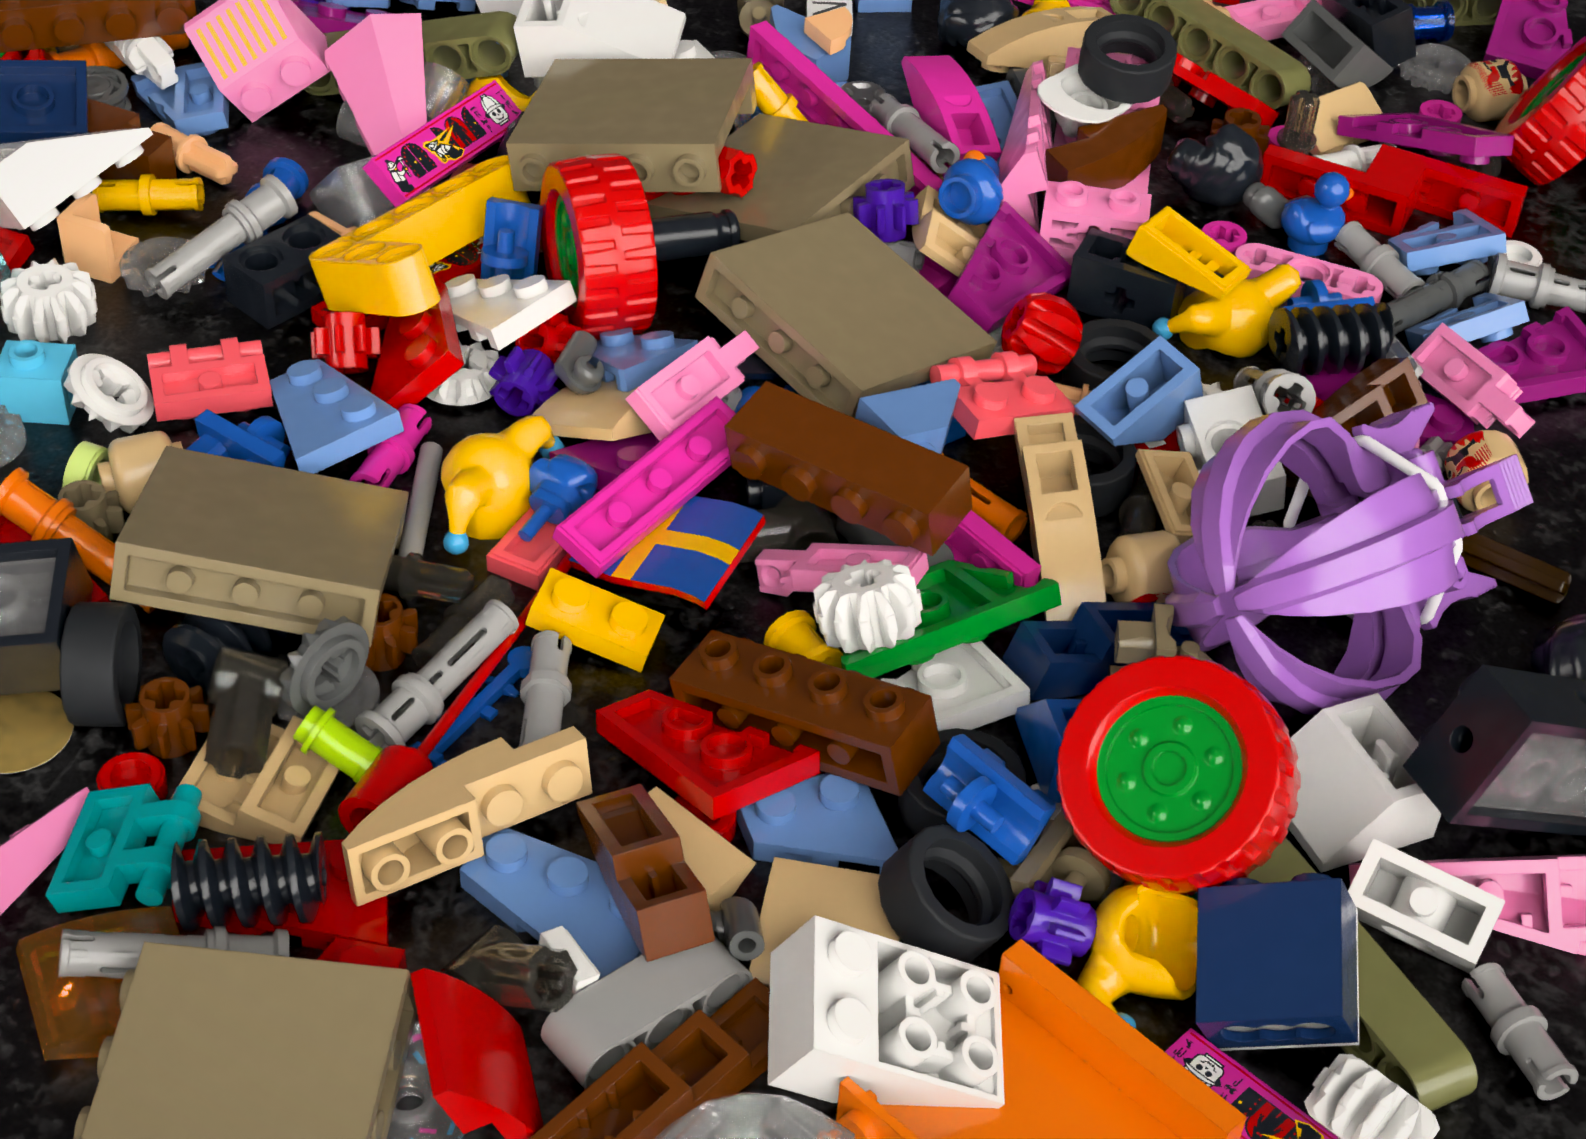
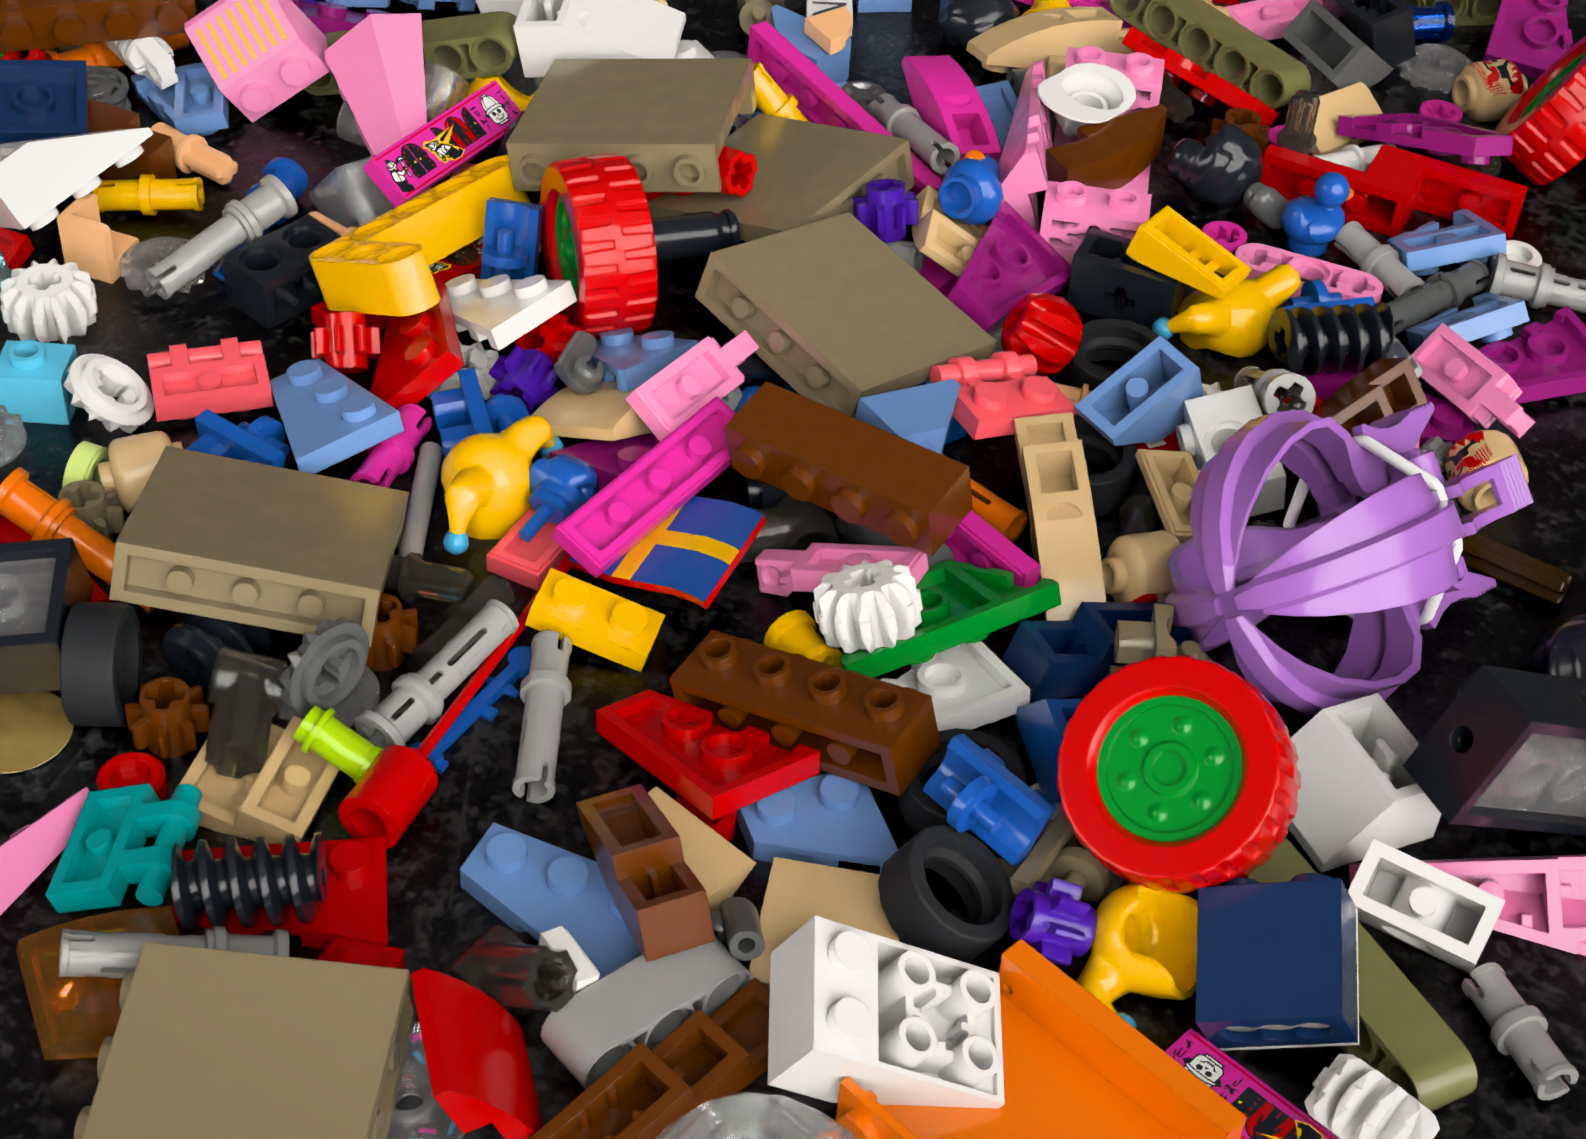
(451, 808): tan slope -> none
(464, 412): none -> blue hips
(1127, 81): black tyre -> none

